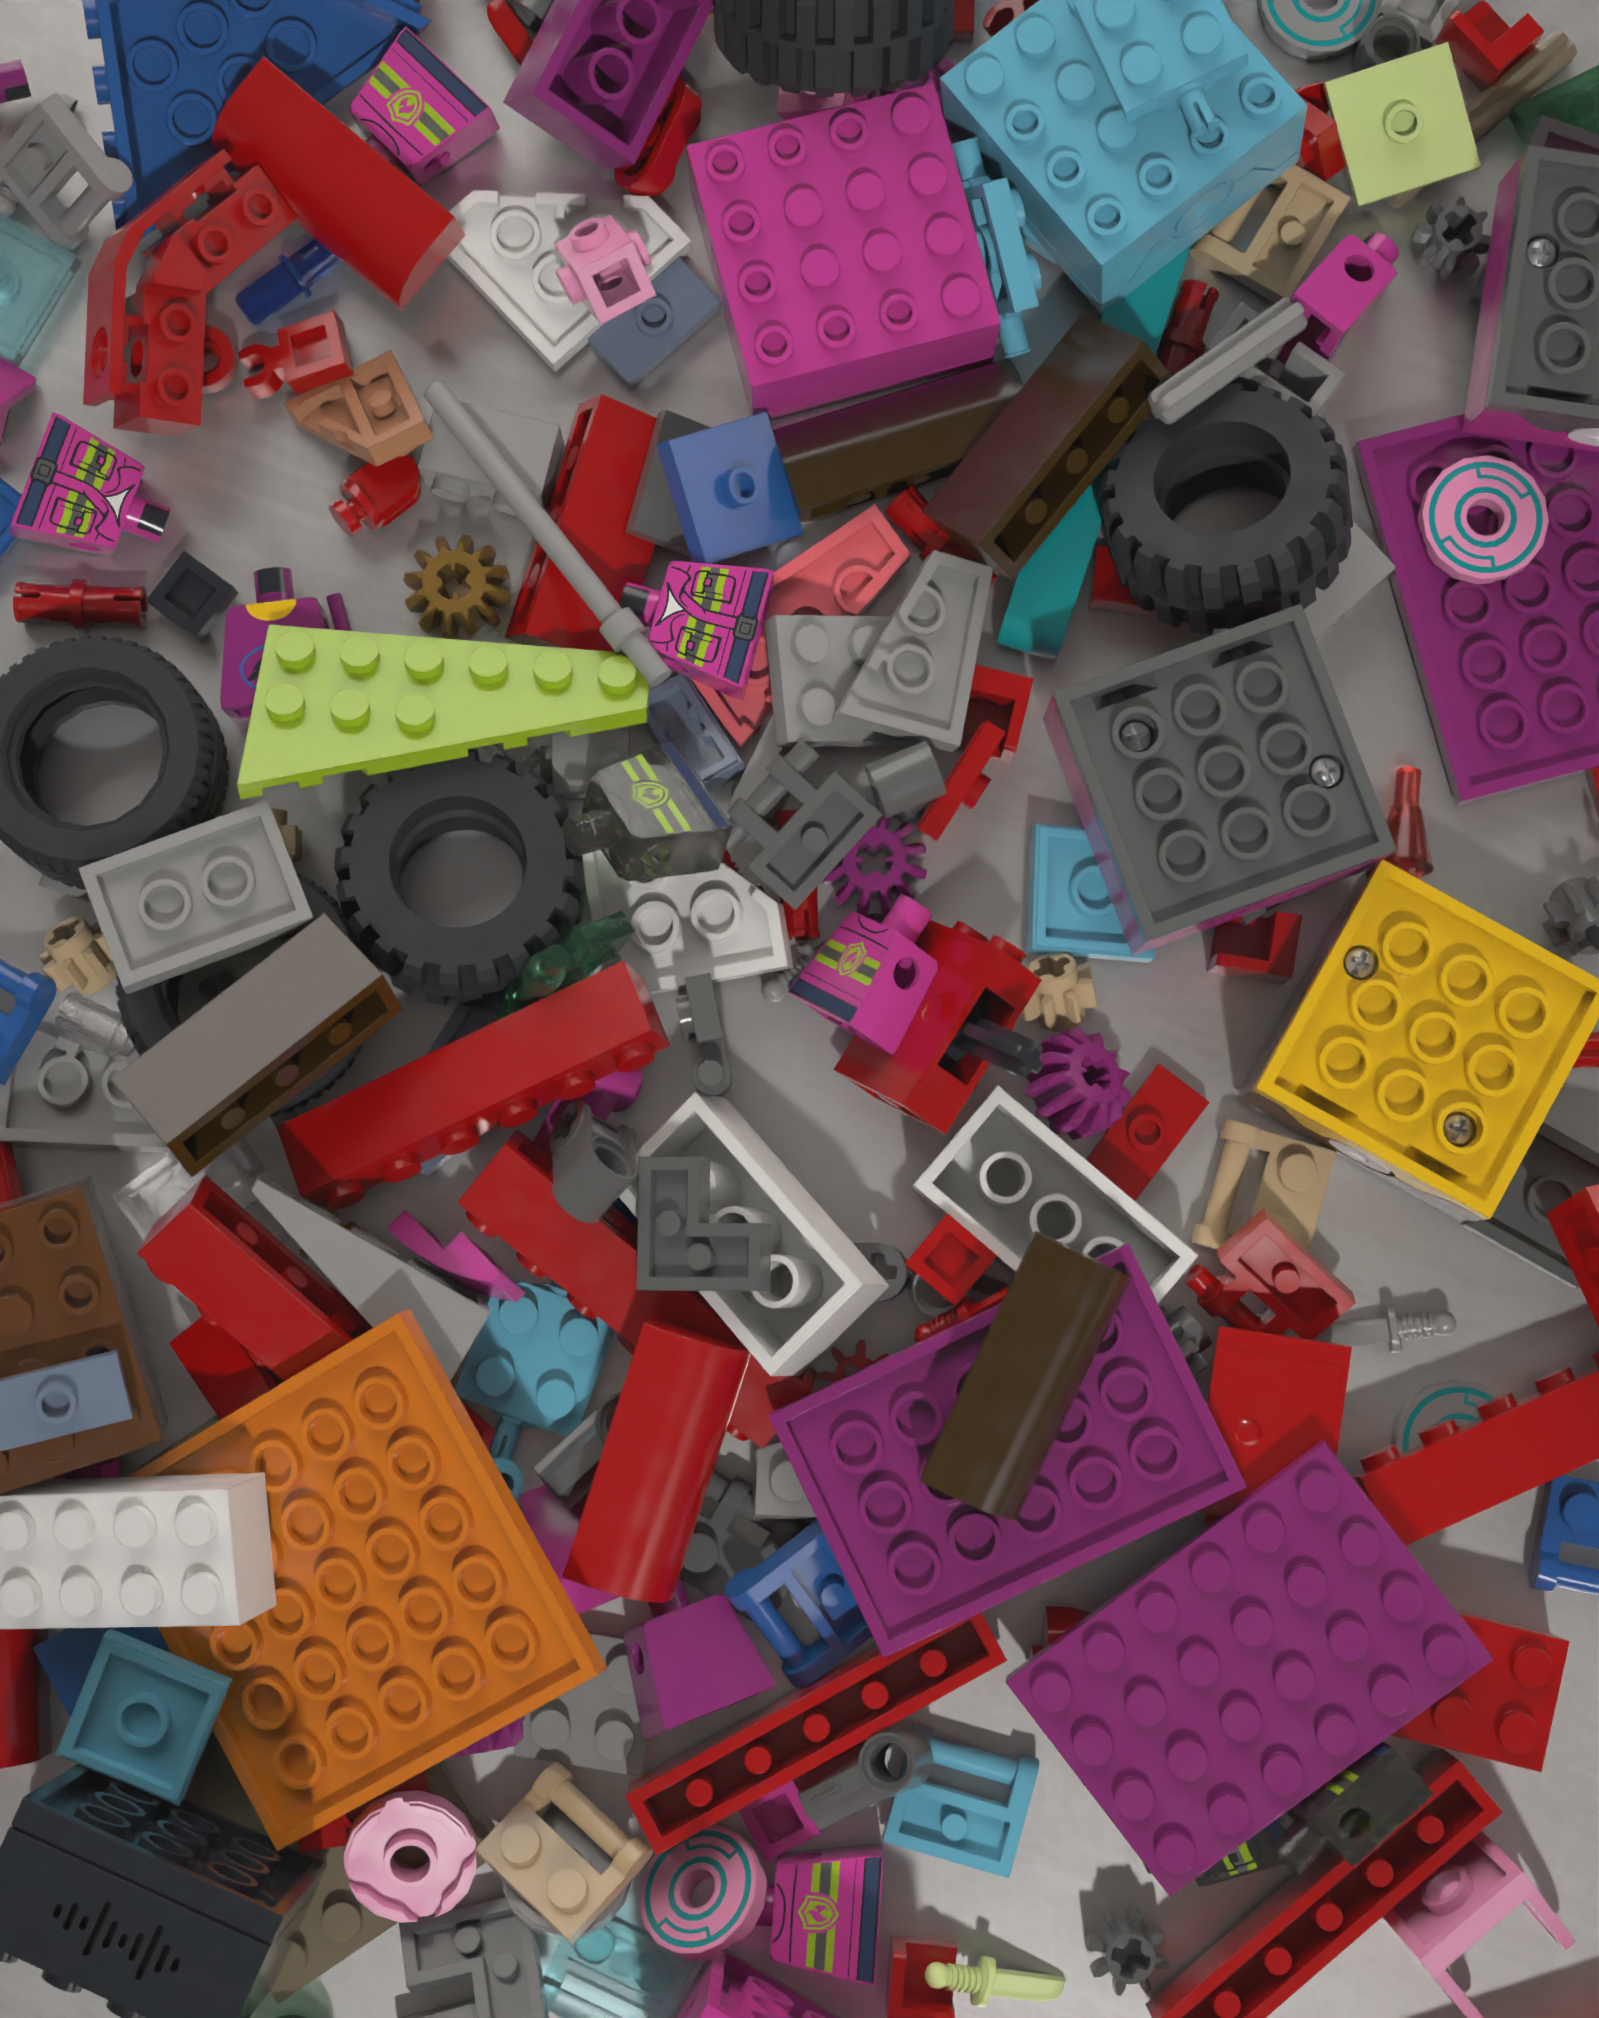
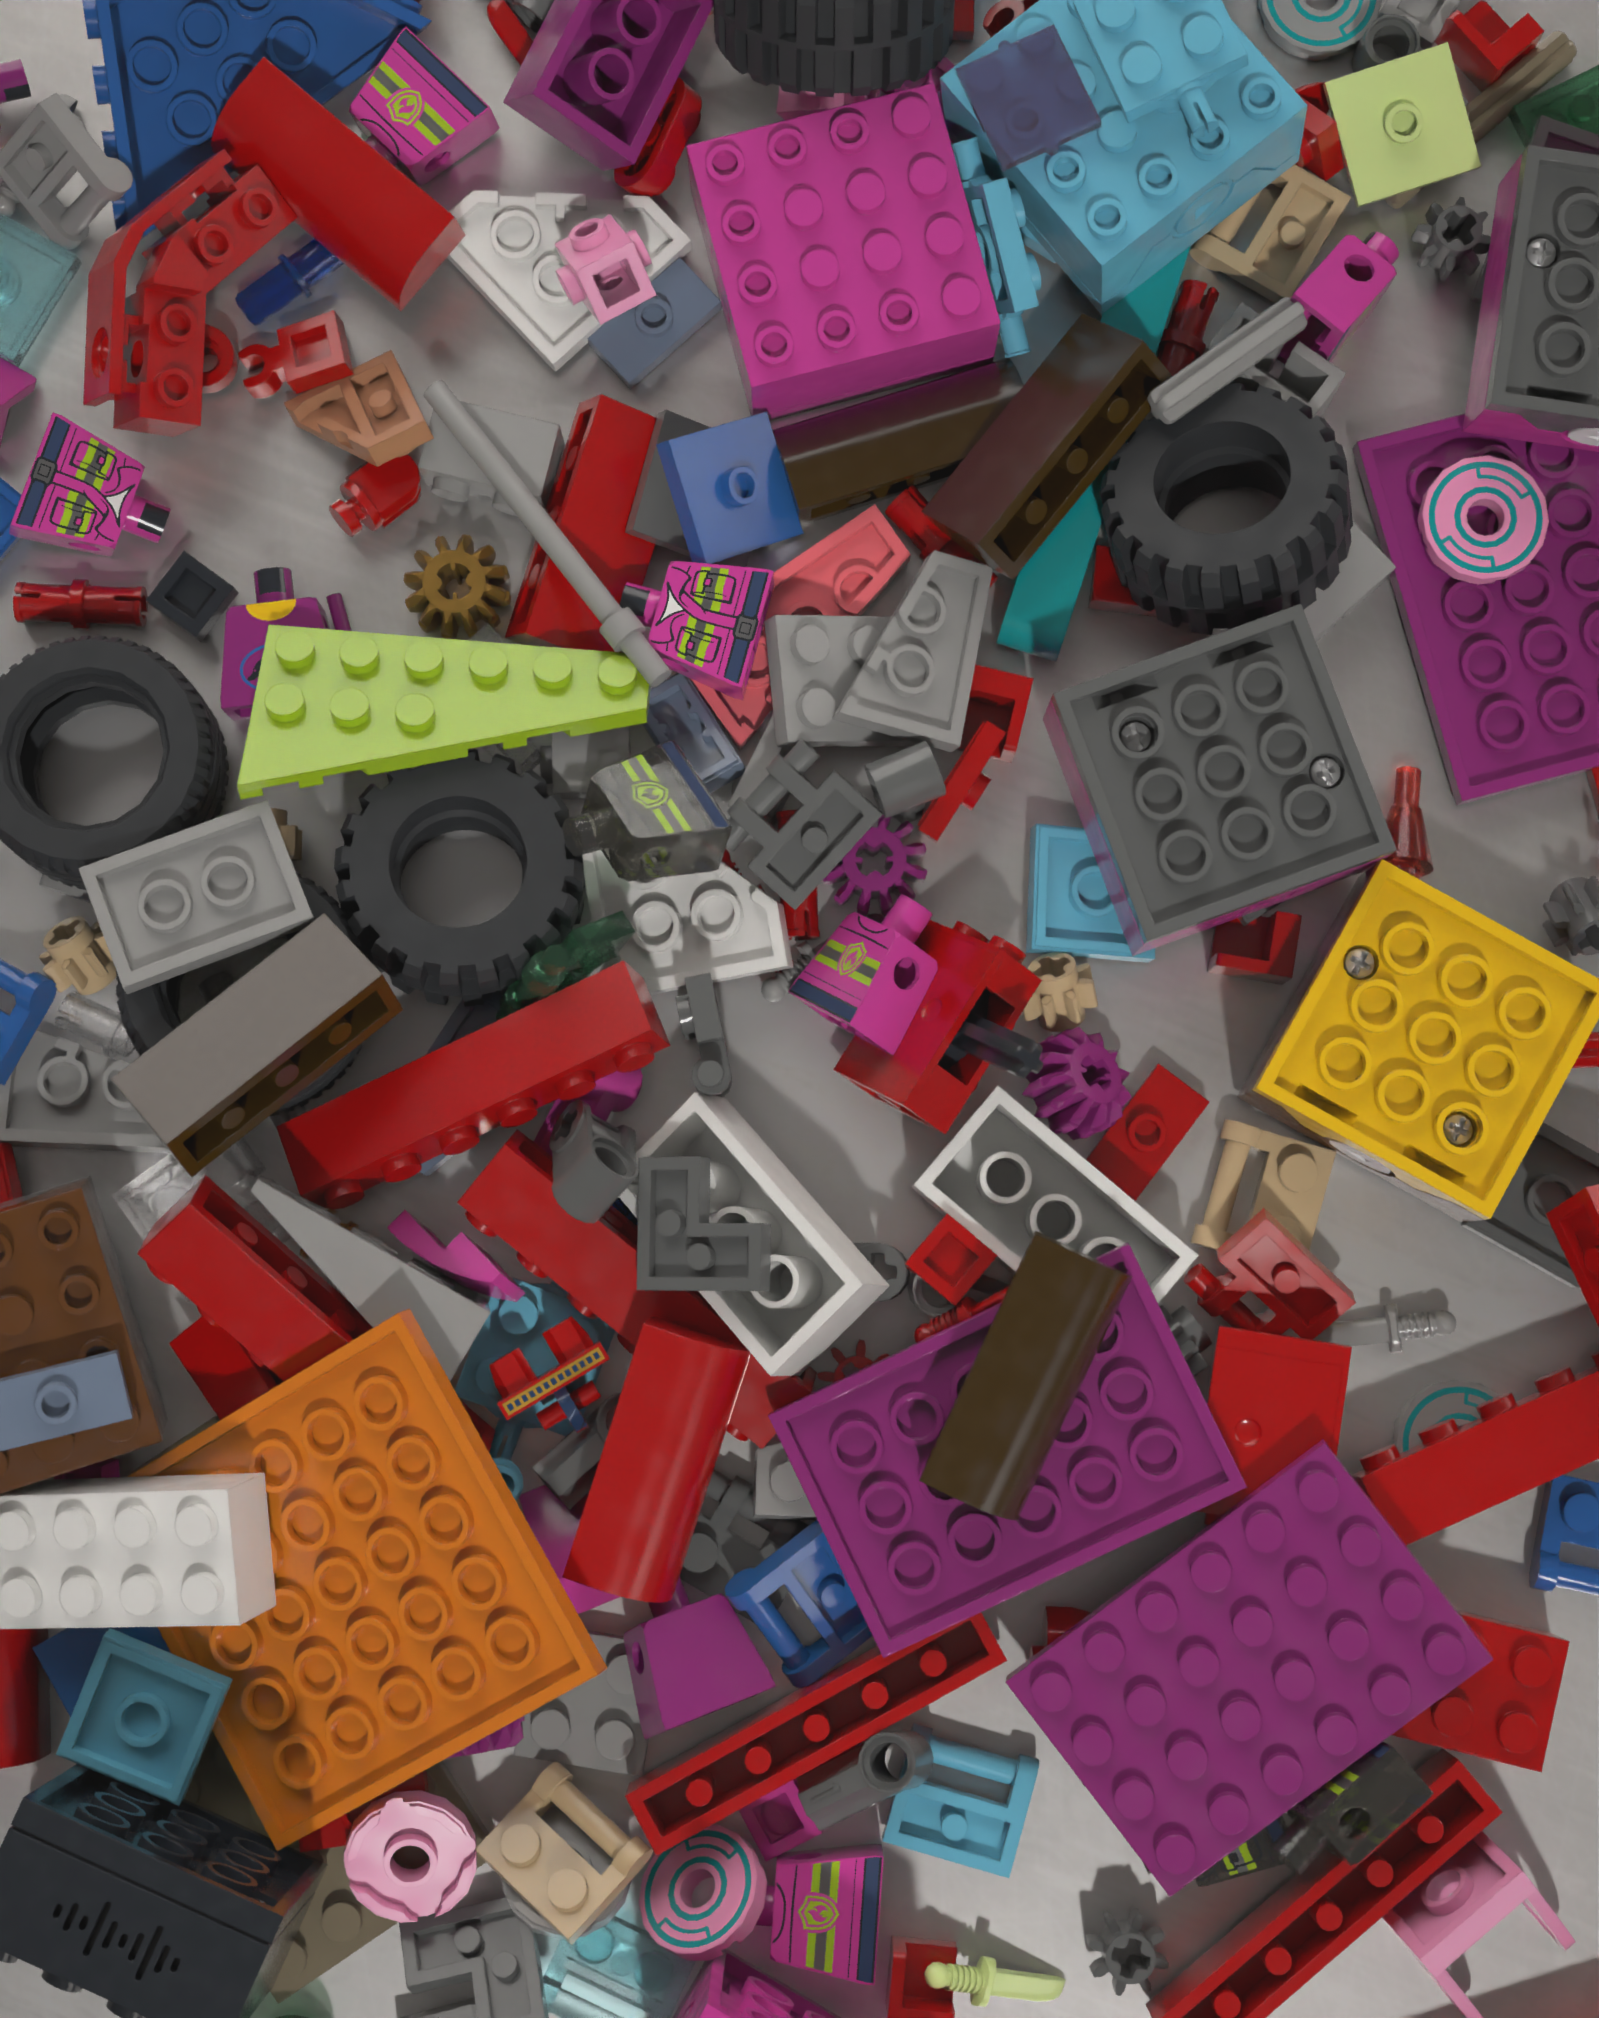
(522, 1388): none -> red hips
(1028, 97): none -> clear purple piece

